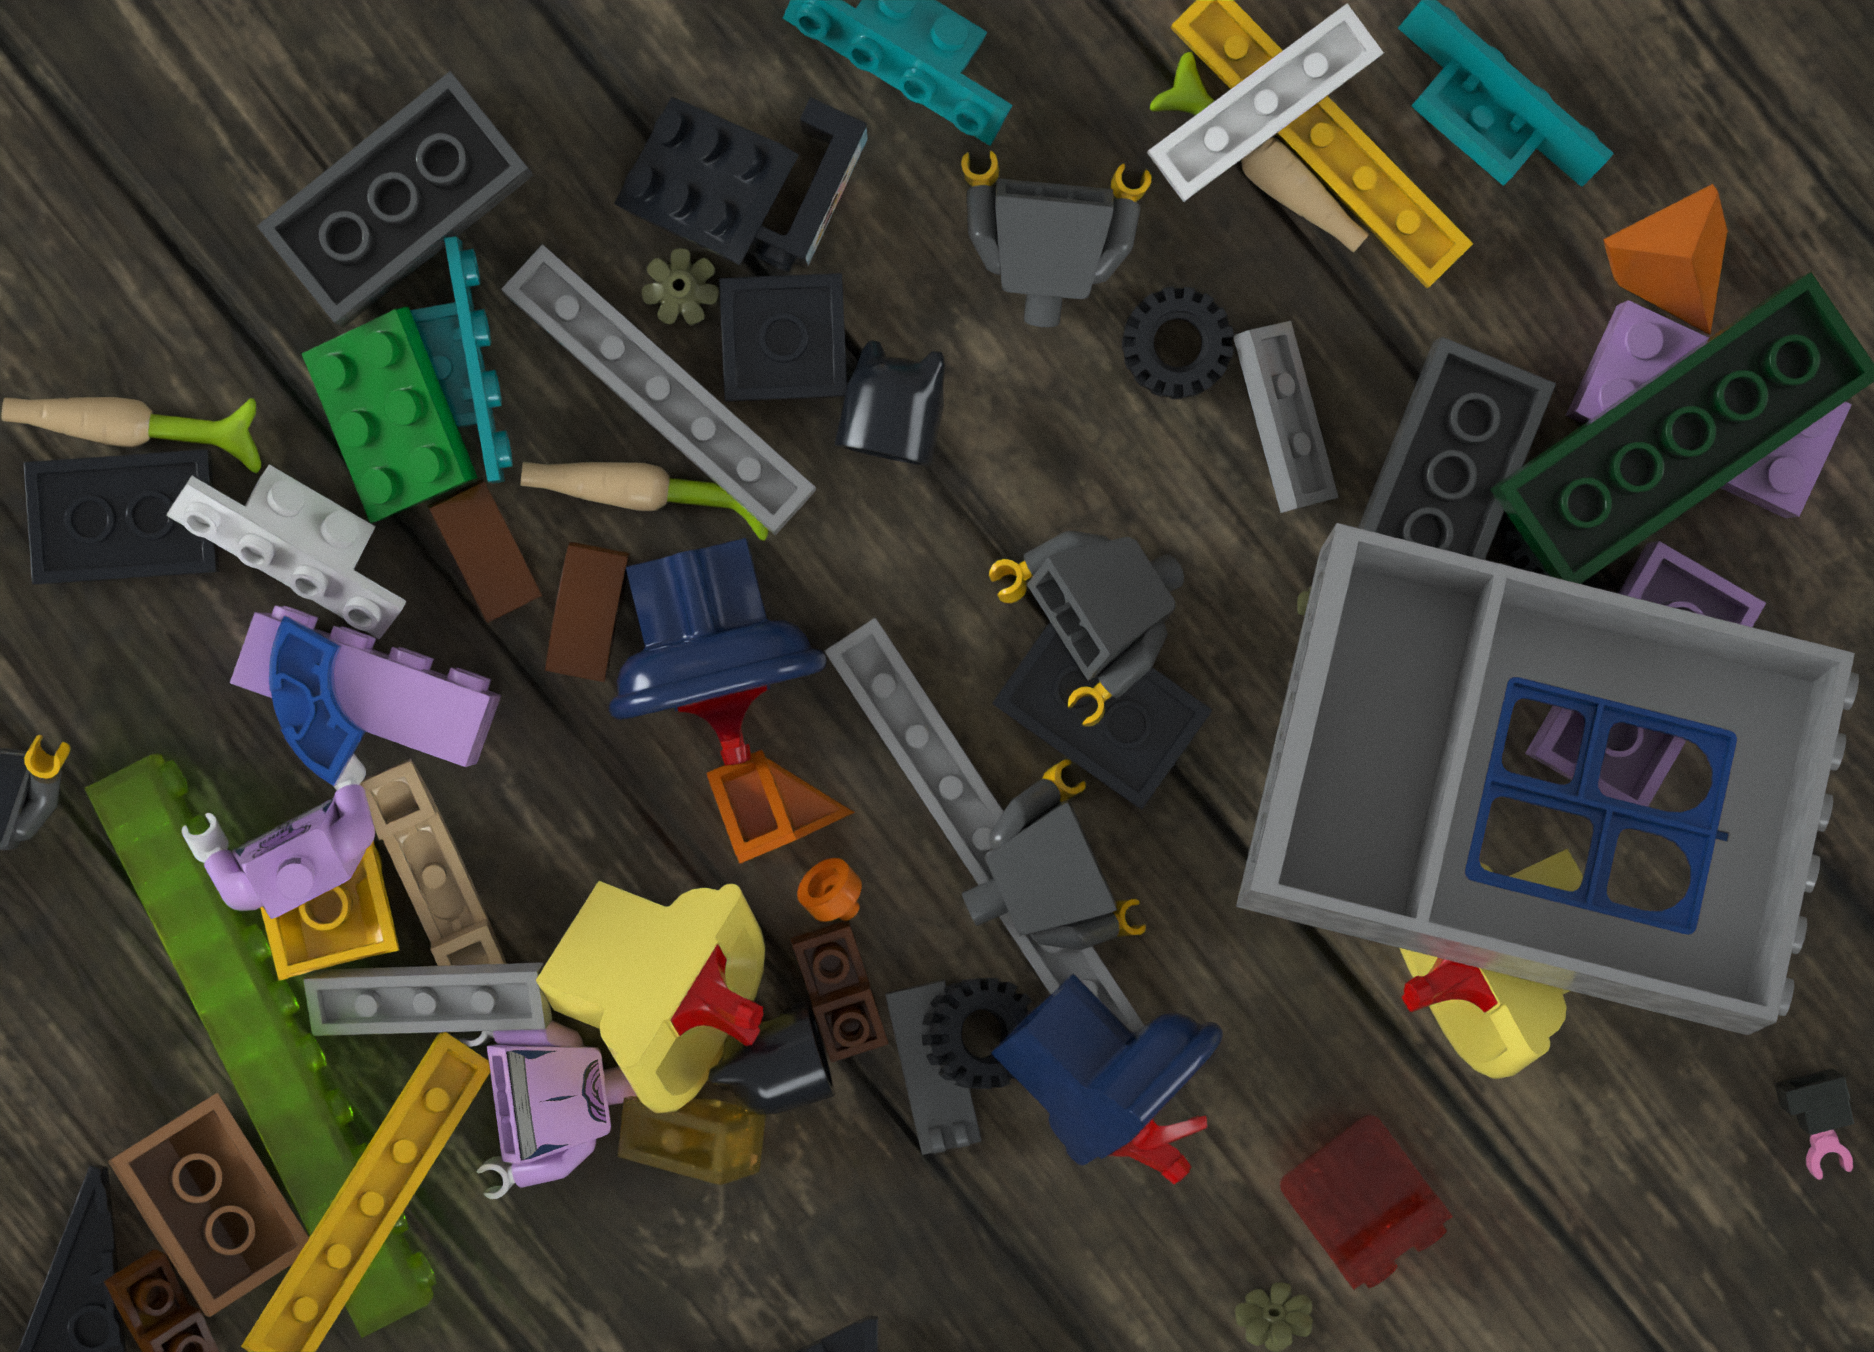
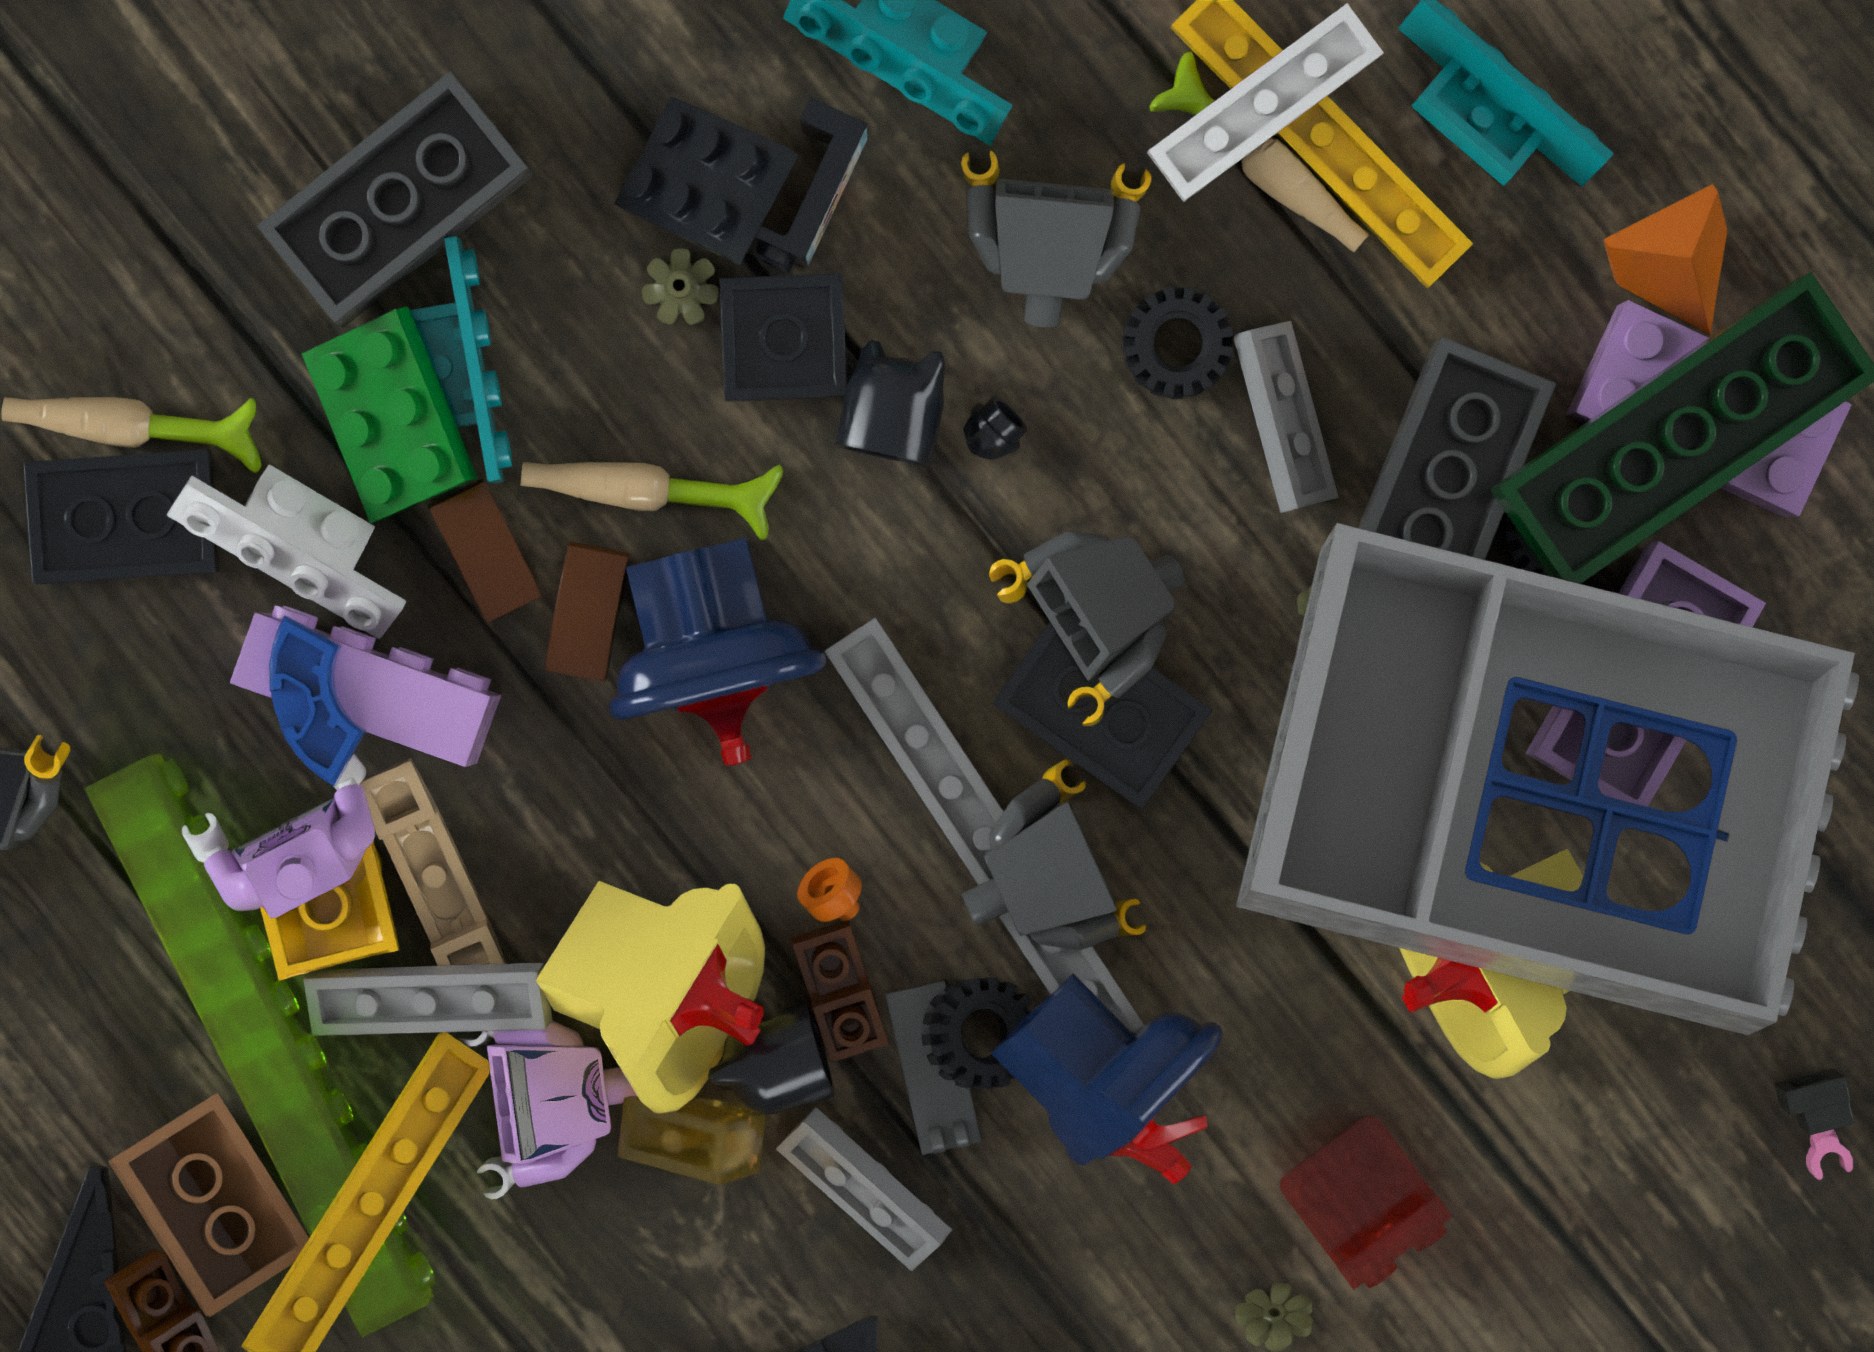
(659, 389): light grey plate -> none
(769, 806): orange slope -> none
(864, 1189): none -> light grey plate
(993, 429): none -> black plate

